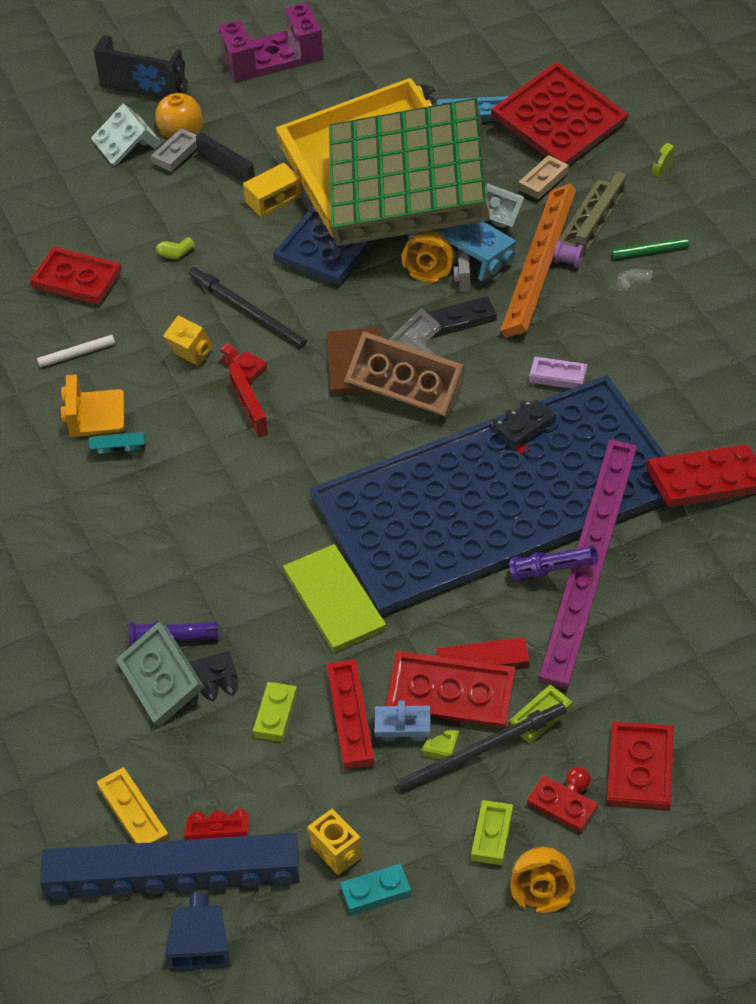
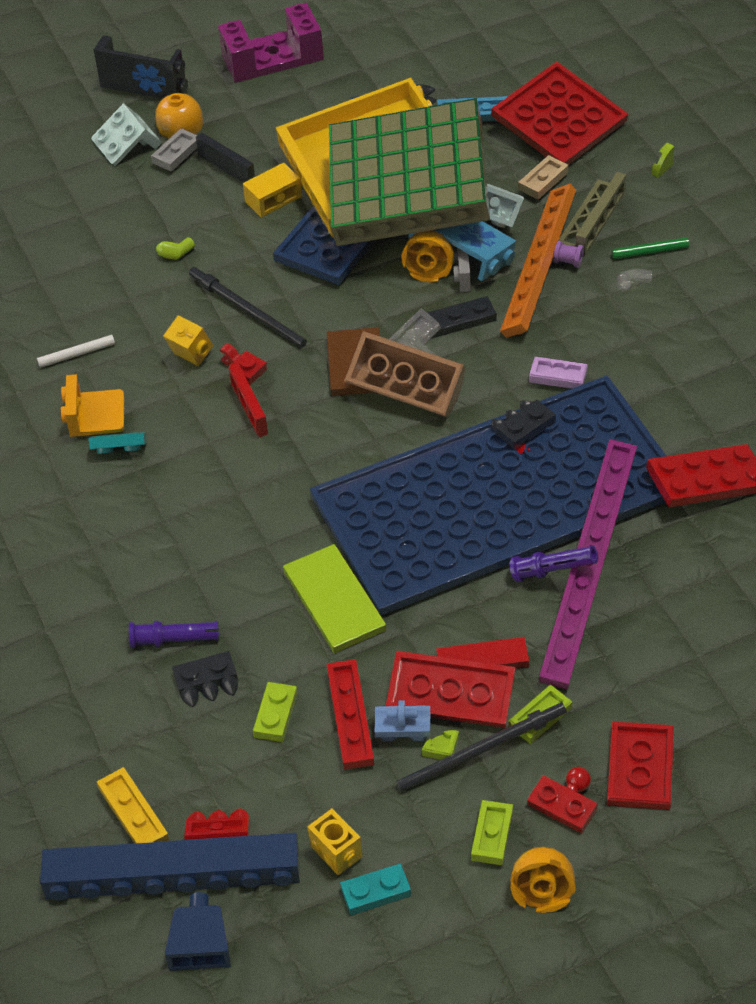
(76, 275): red plate -> none
(159, 673): sand green plate -> none

